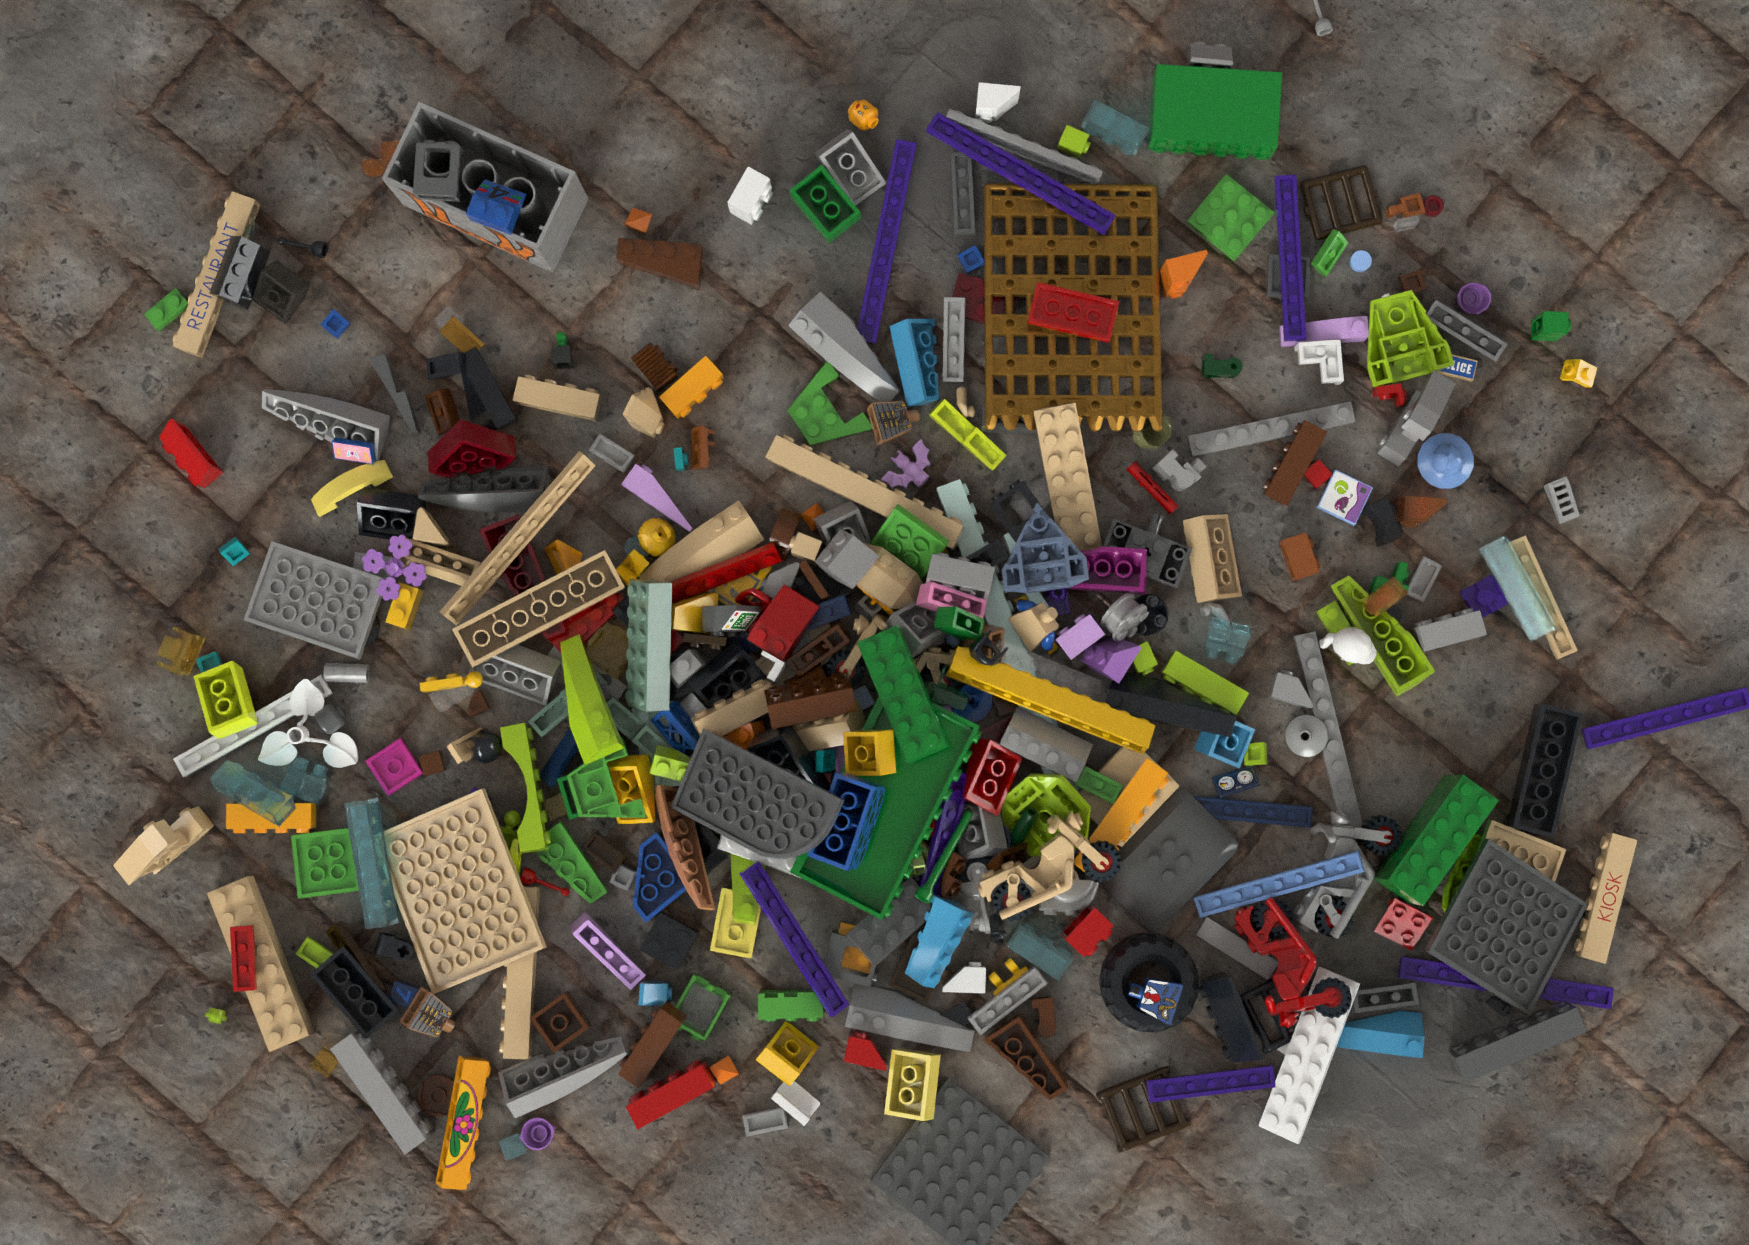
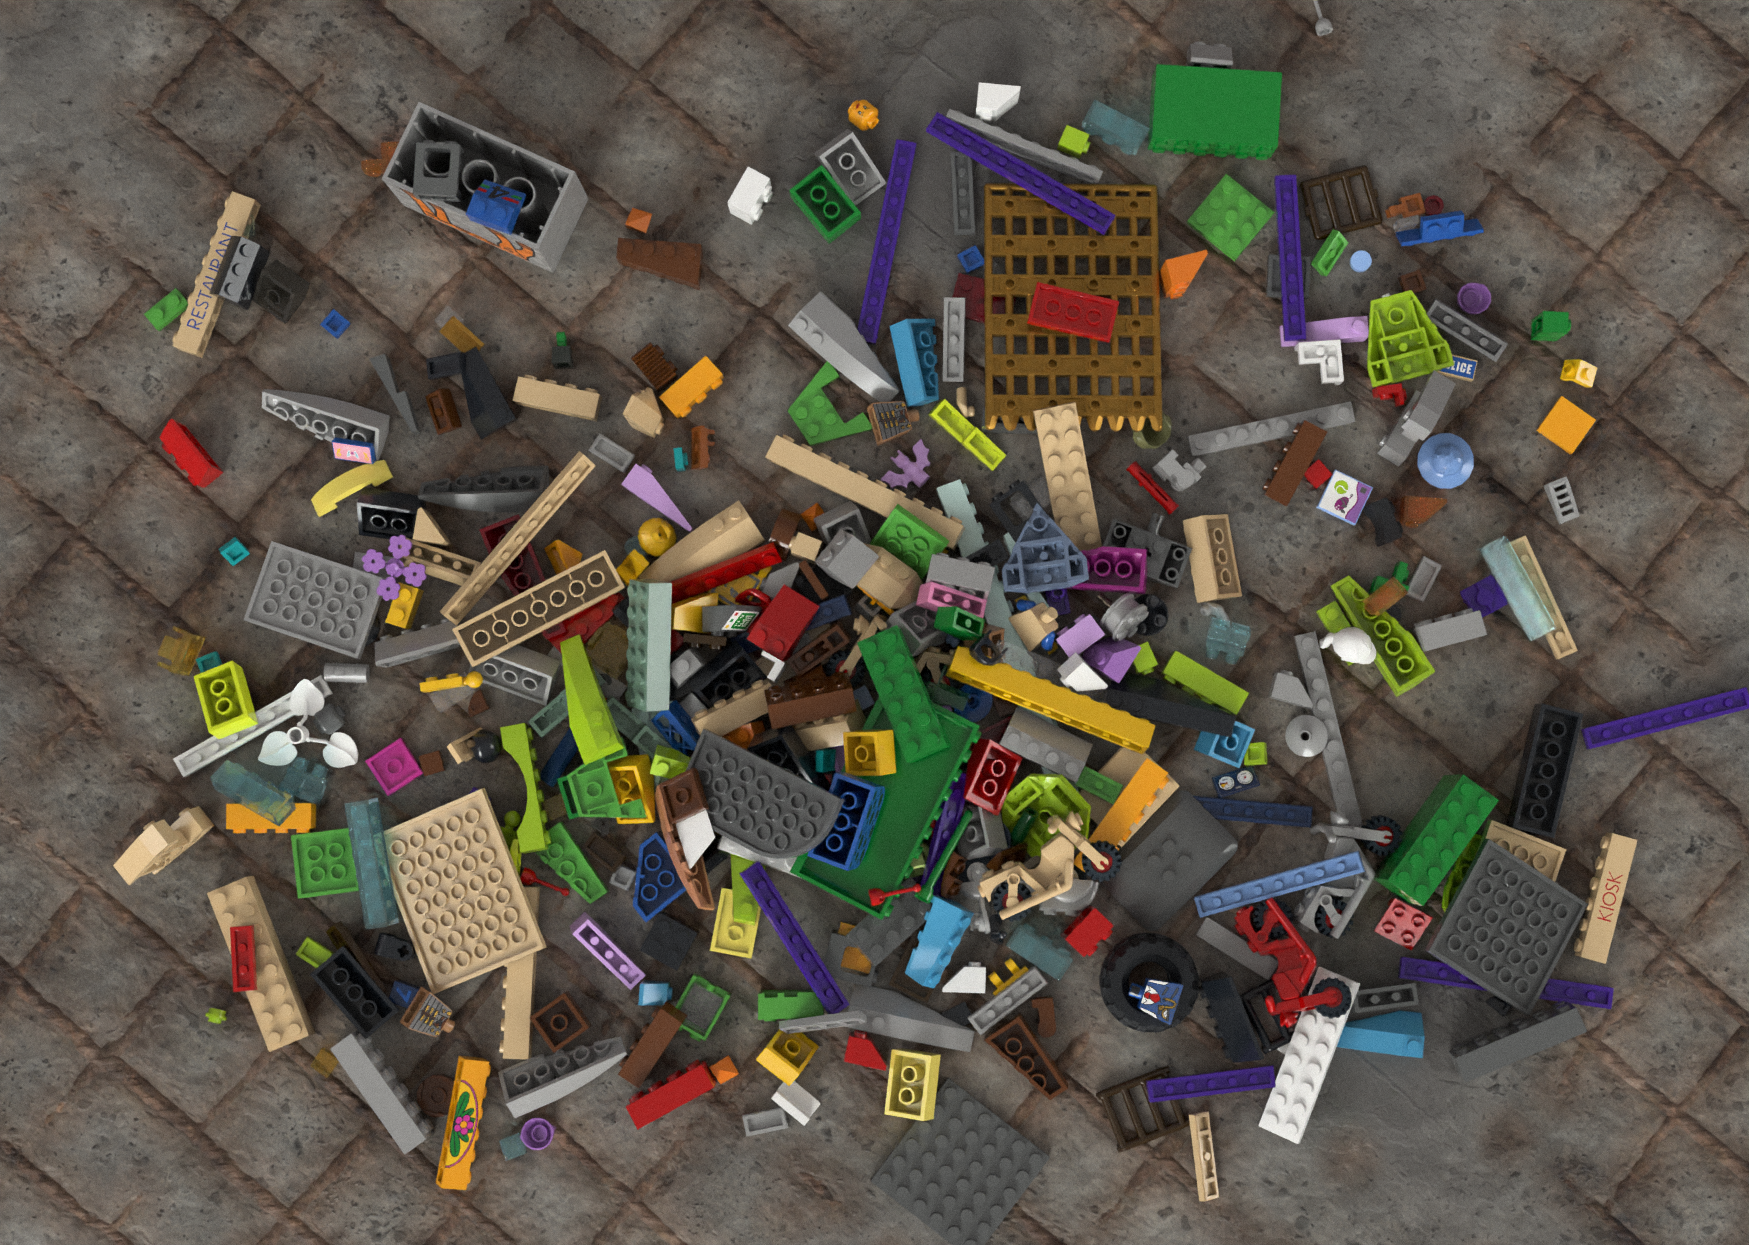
(318, 248): black hinge -> none
(416, 644): none -> light grey slope
(471, 450): dark red brick -> none
(684, 796): none -> reddish brown tile
(695, 836): none -> white sticker
(823, 1022): none -> light grey tile
(877, 895): none -> red hinge
(1080, 675): none -> white slope
(1203, 1156): none -> tan plate
(1220, 368): dark green leg -> none
(1299, 556): dark orange brick -> none
(1440, 227): none -> blue bracket
(1566, 425): none -> light orange tile

